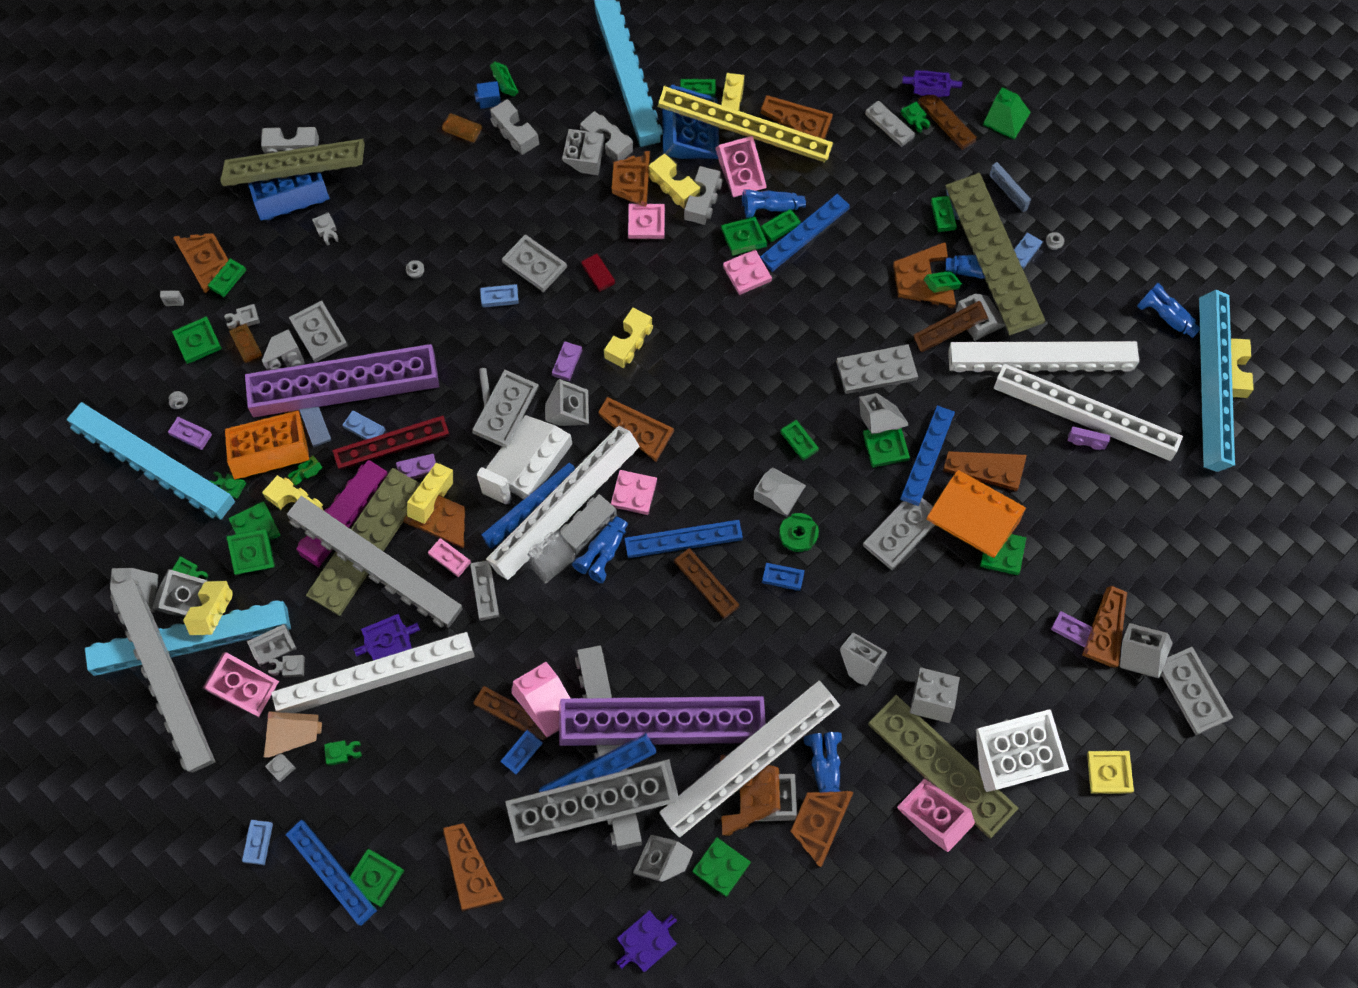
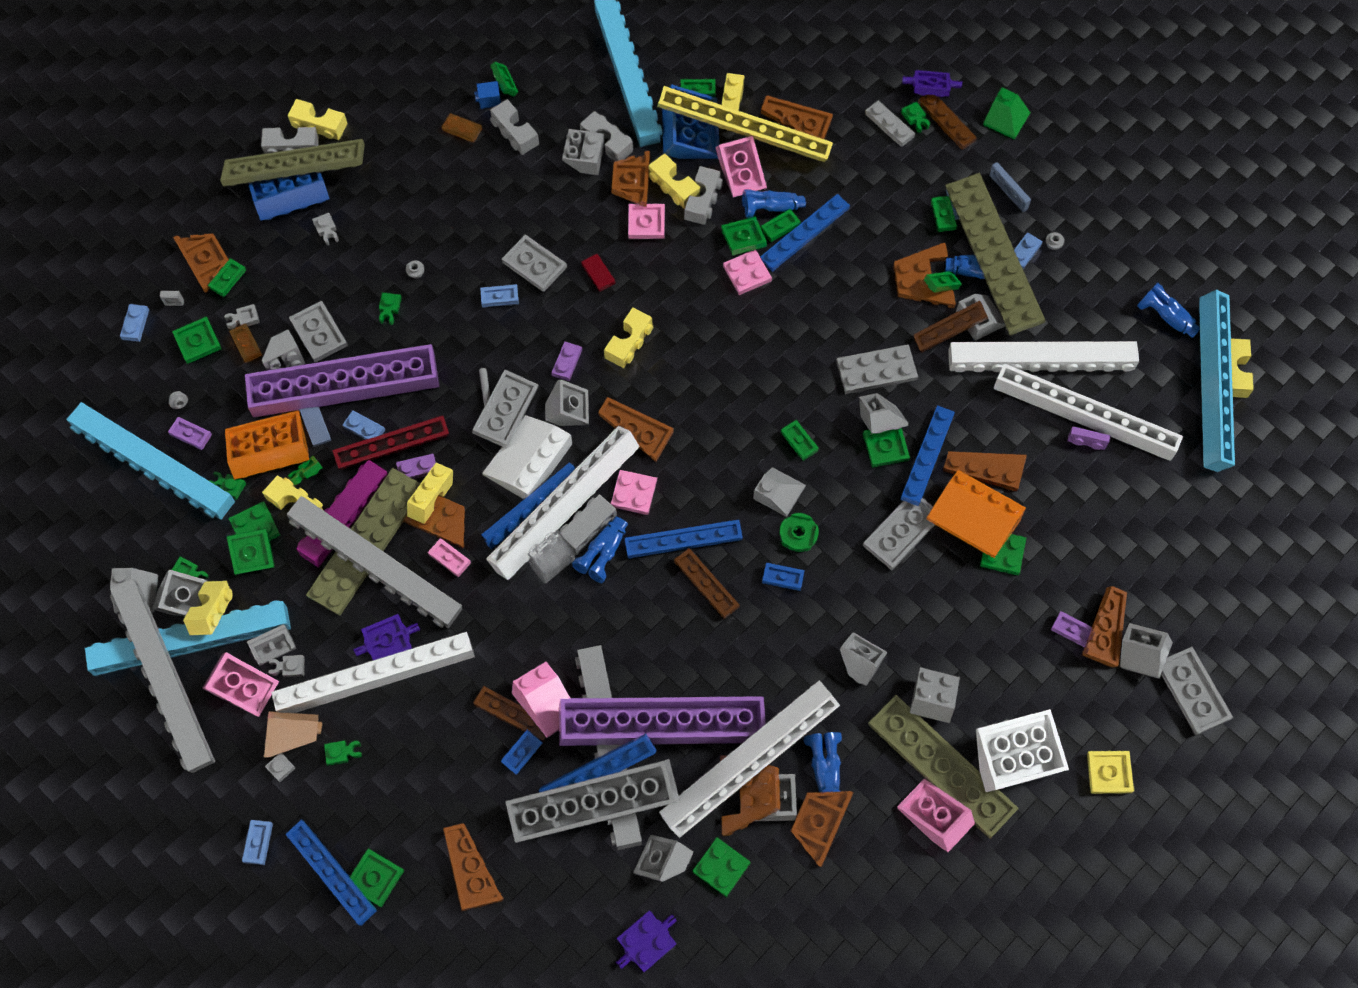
(134, 322): none -> medium blue plate
(329, 125): none -> light yellow arch
(389, 305): none -> green plate
(484, 590): light grey plate -> none
(494, 486): white piece -> none

